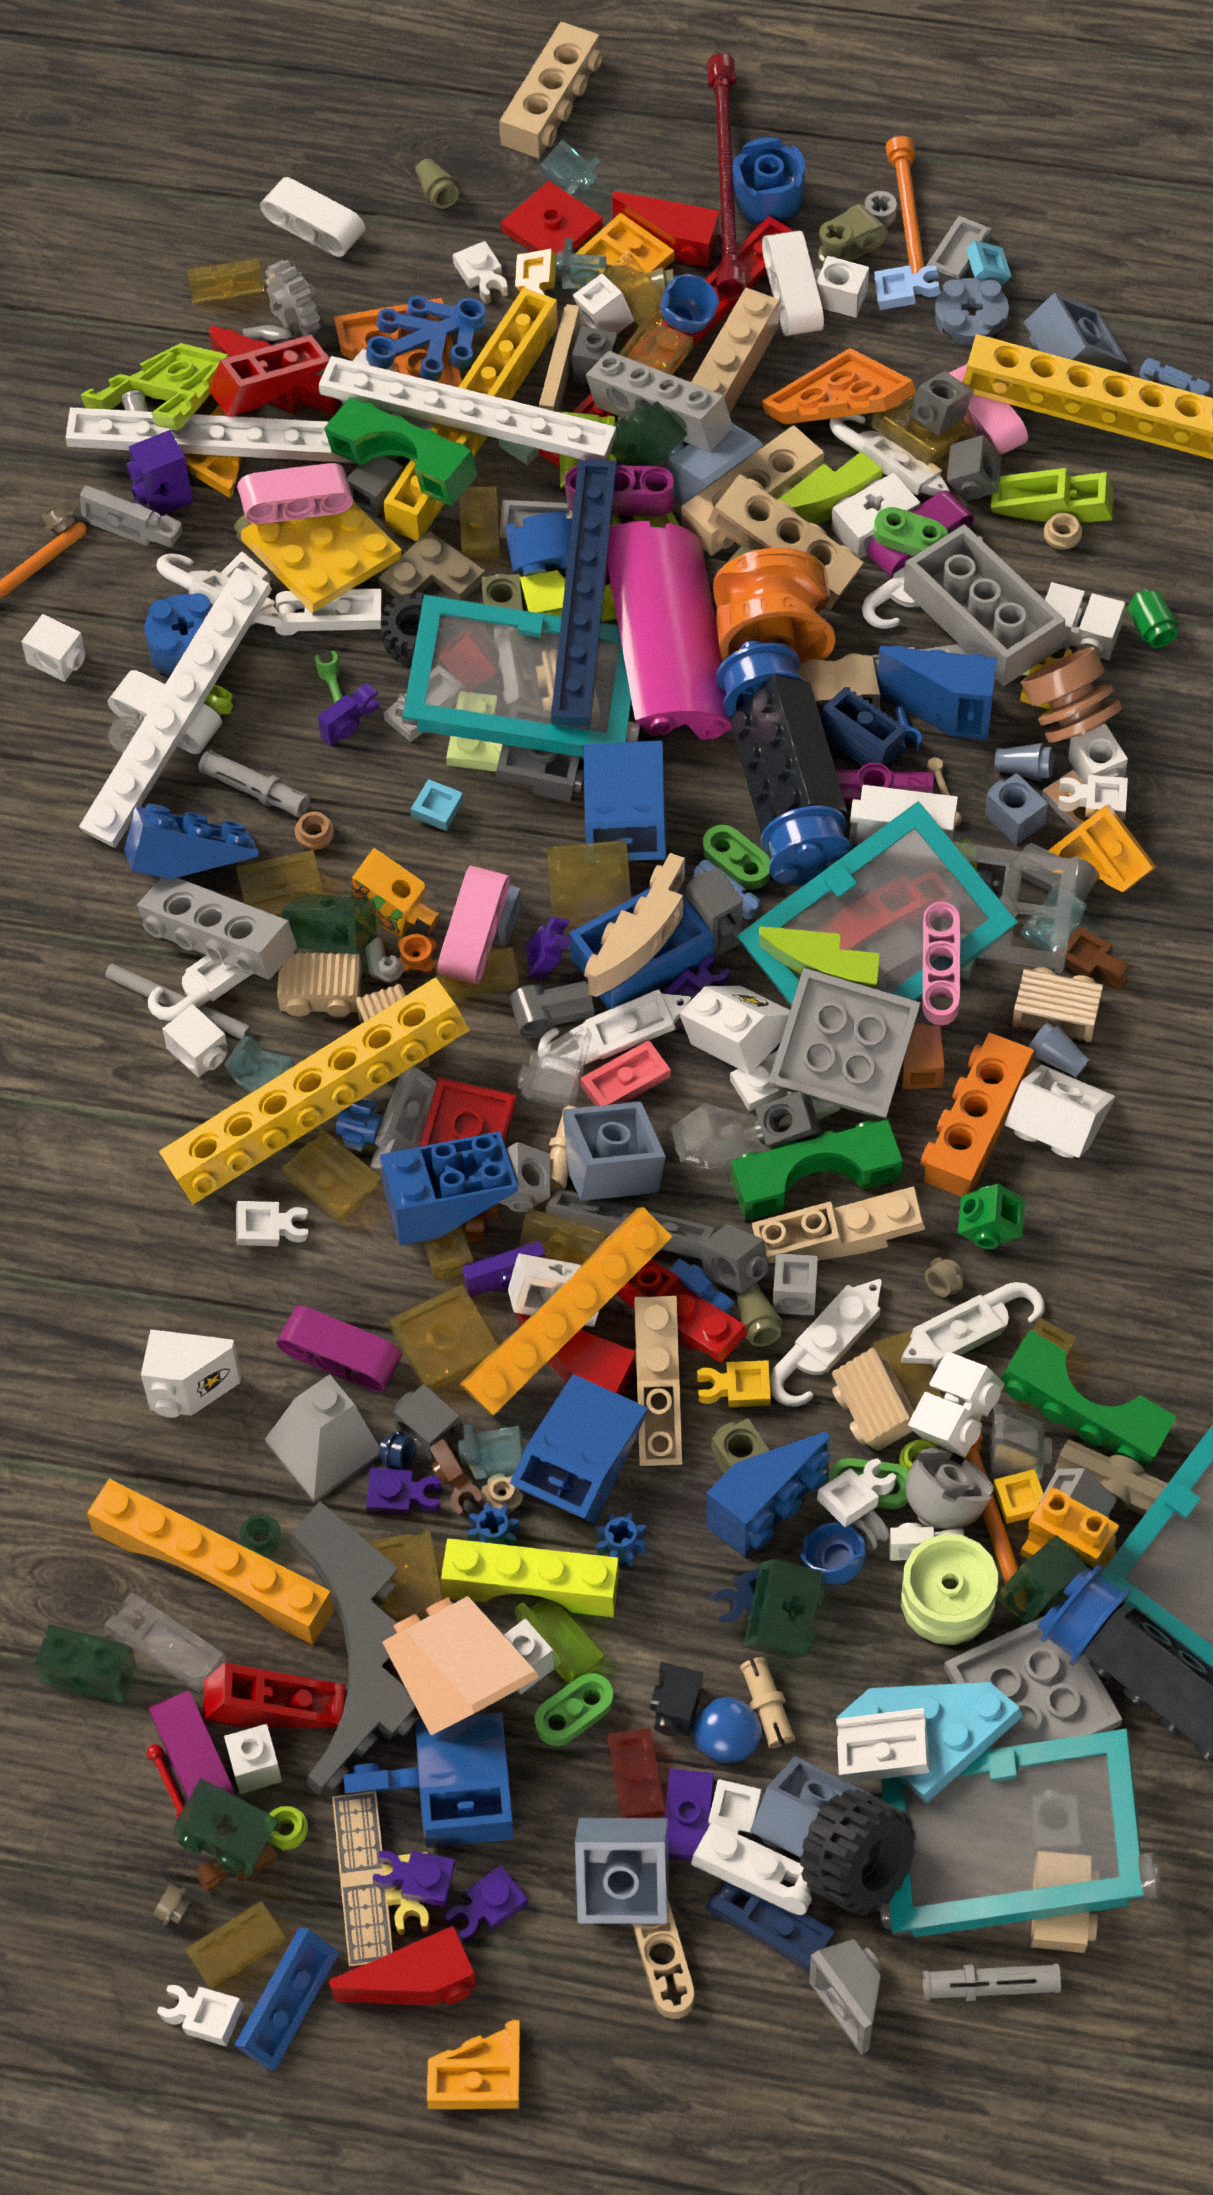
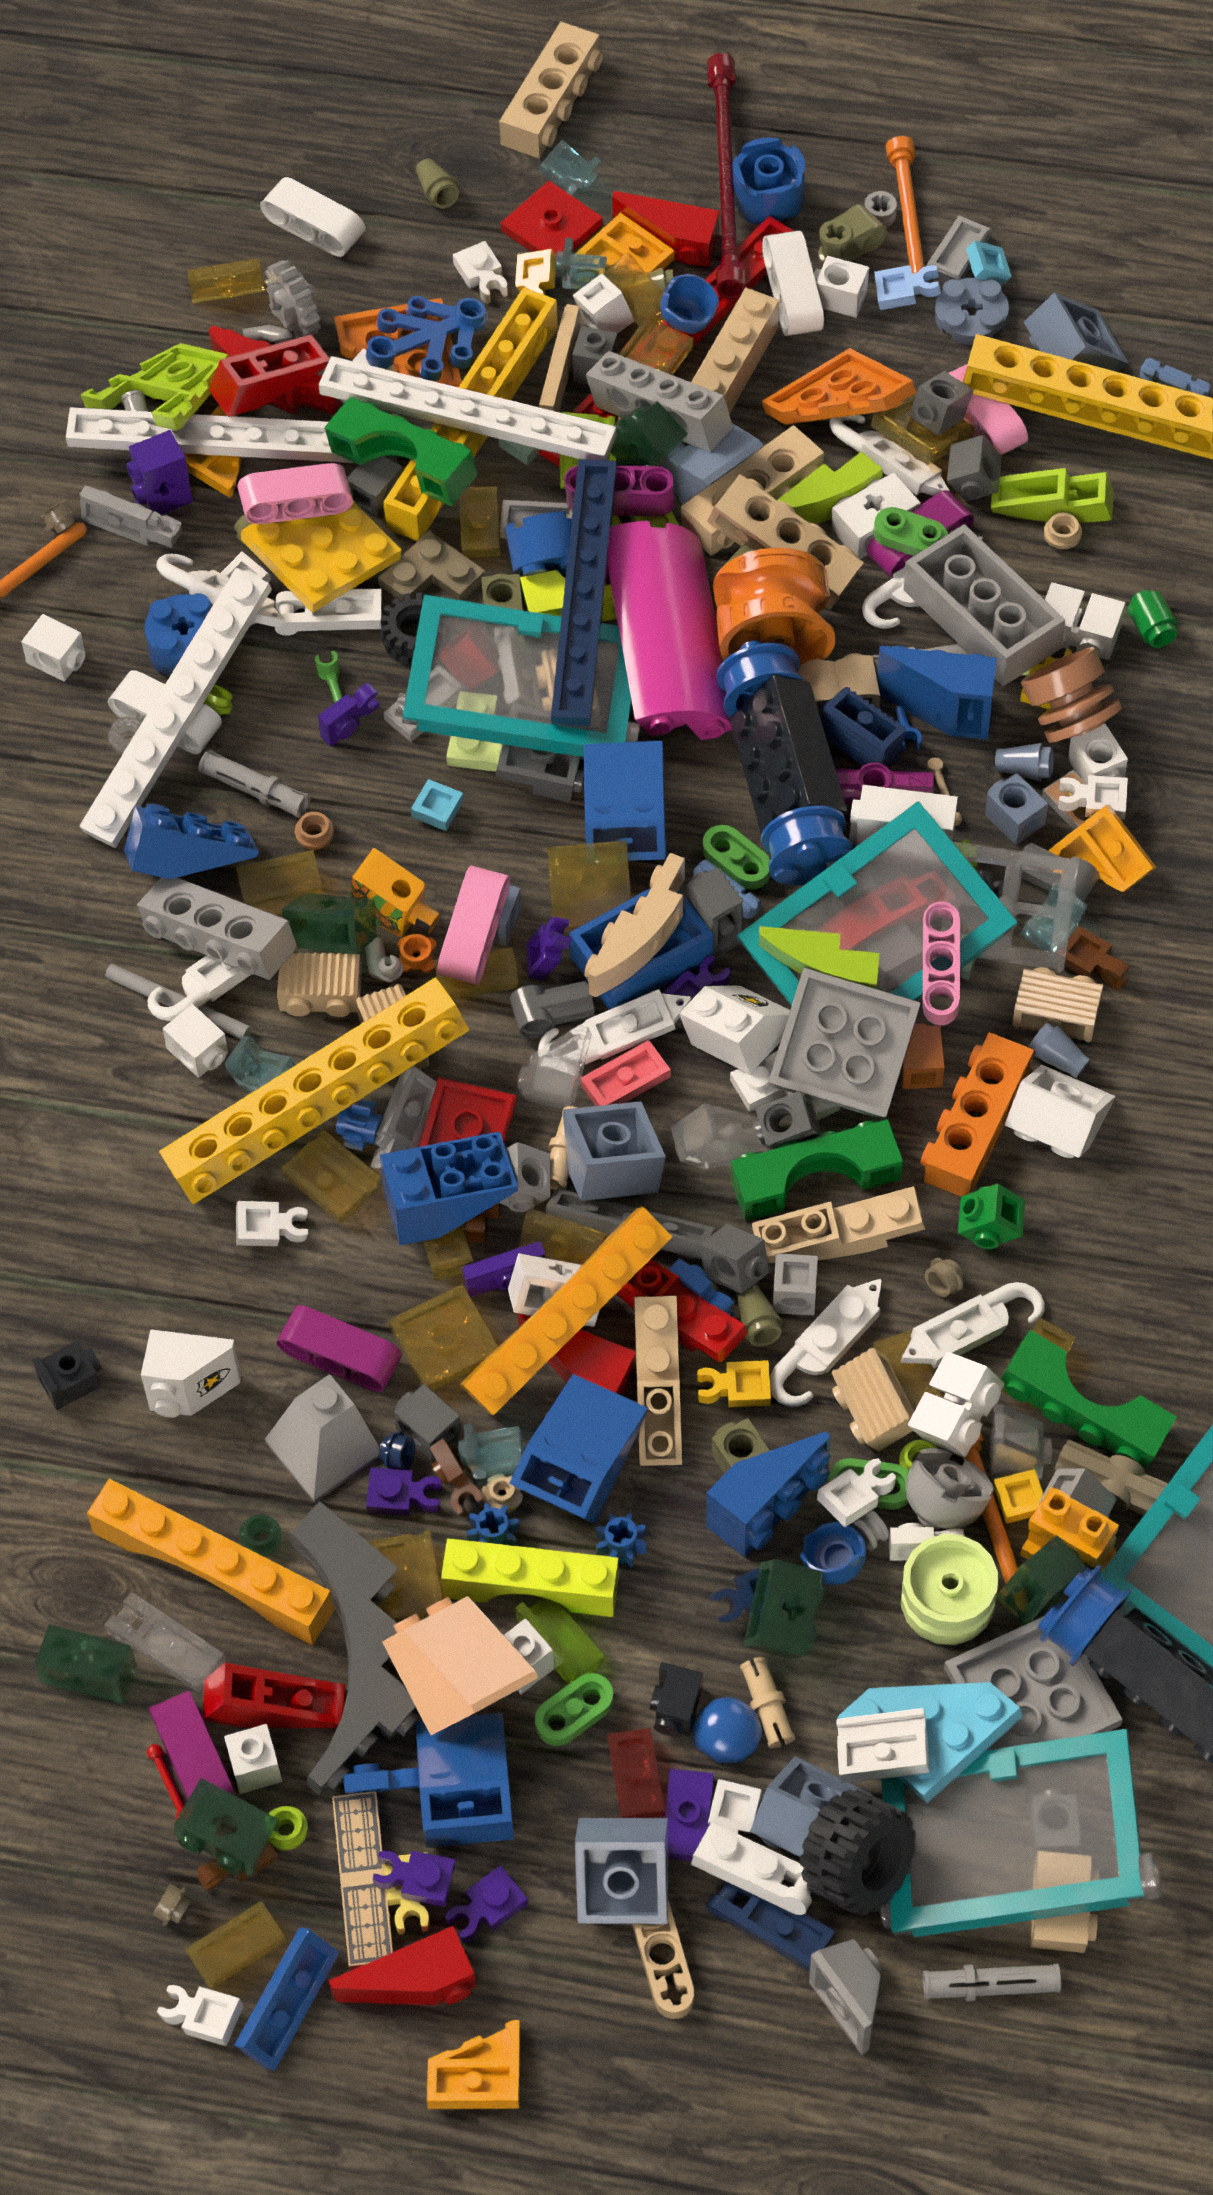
(65, 1384): none -> black brick

